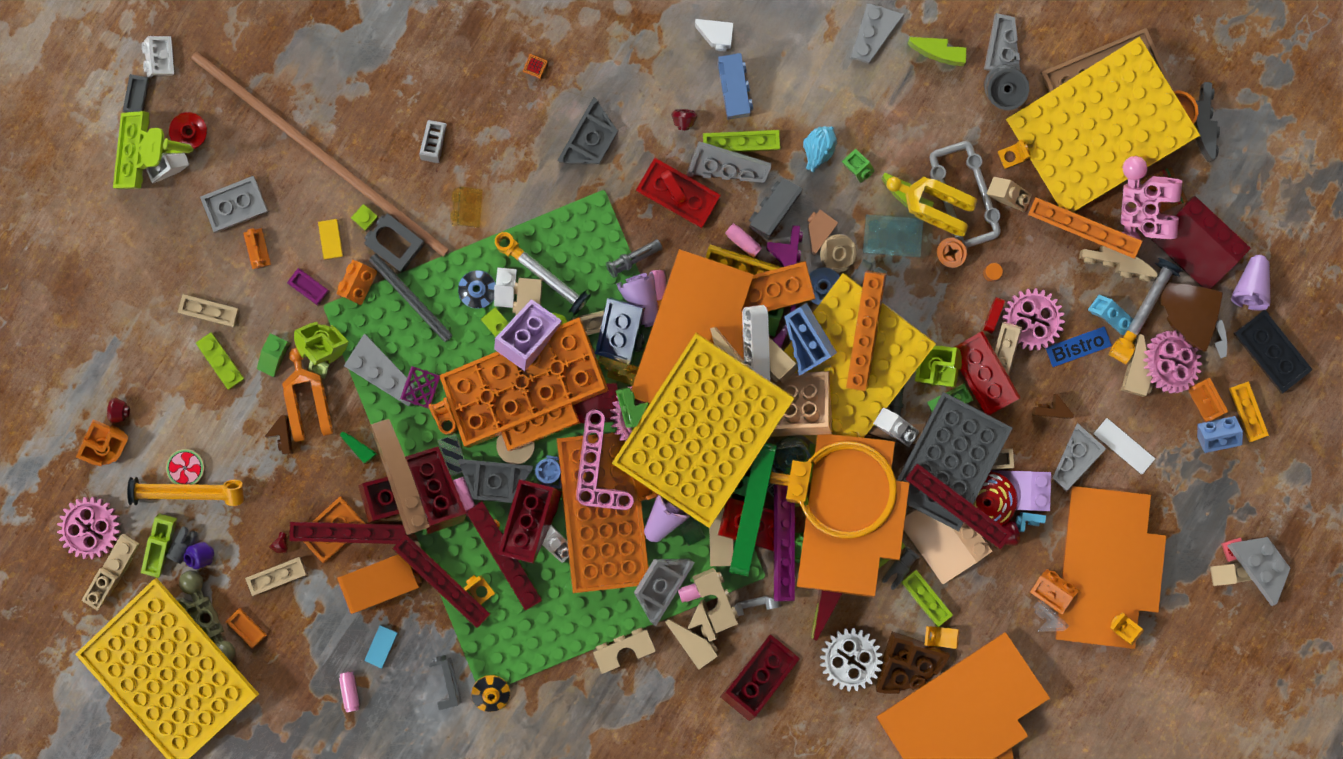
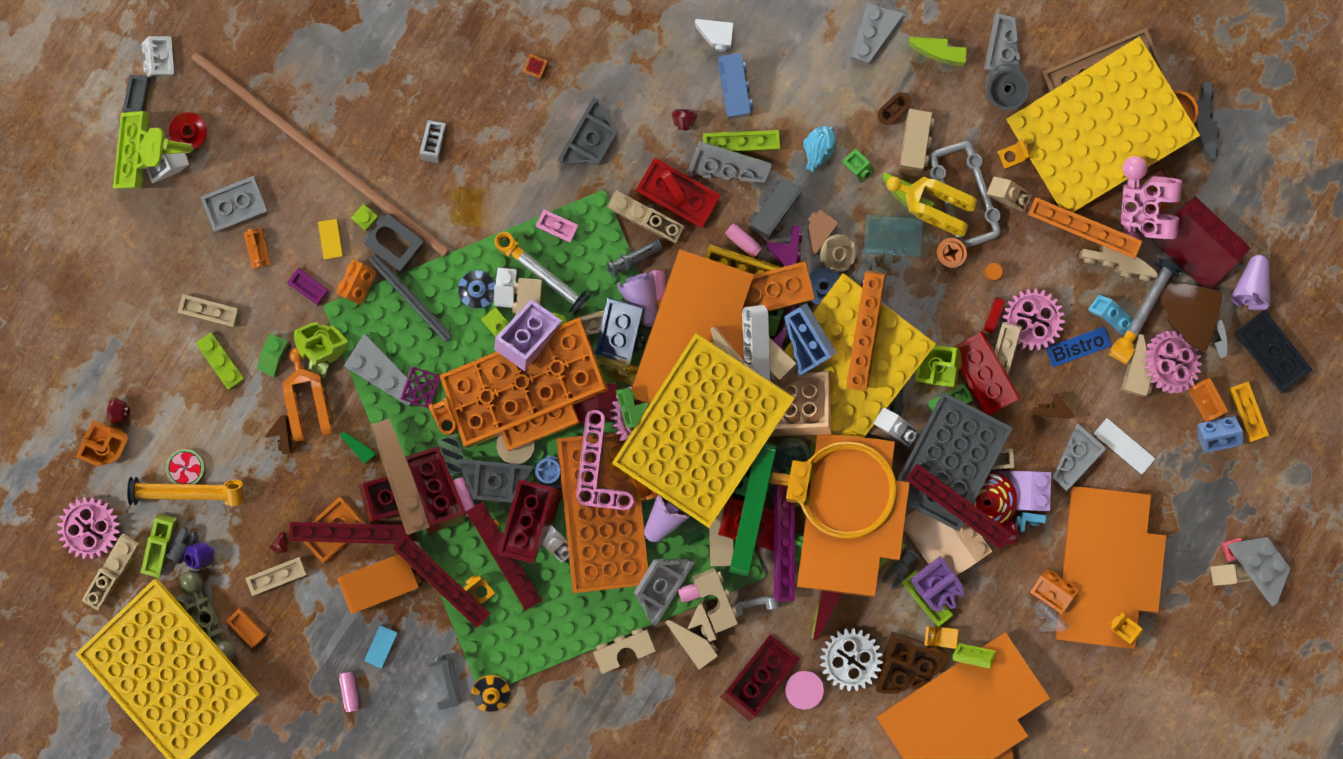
(557, 226): none -> bright pink plate
(645, 217): none -> tan slope
(804, 690): none -> bright pink tile
(893, 108): none -> reddish brown plate
(916, 140): none -> tan brick
(938, 585): none -> medium lavender plate
(974, 655): none -> lime plate

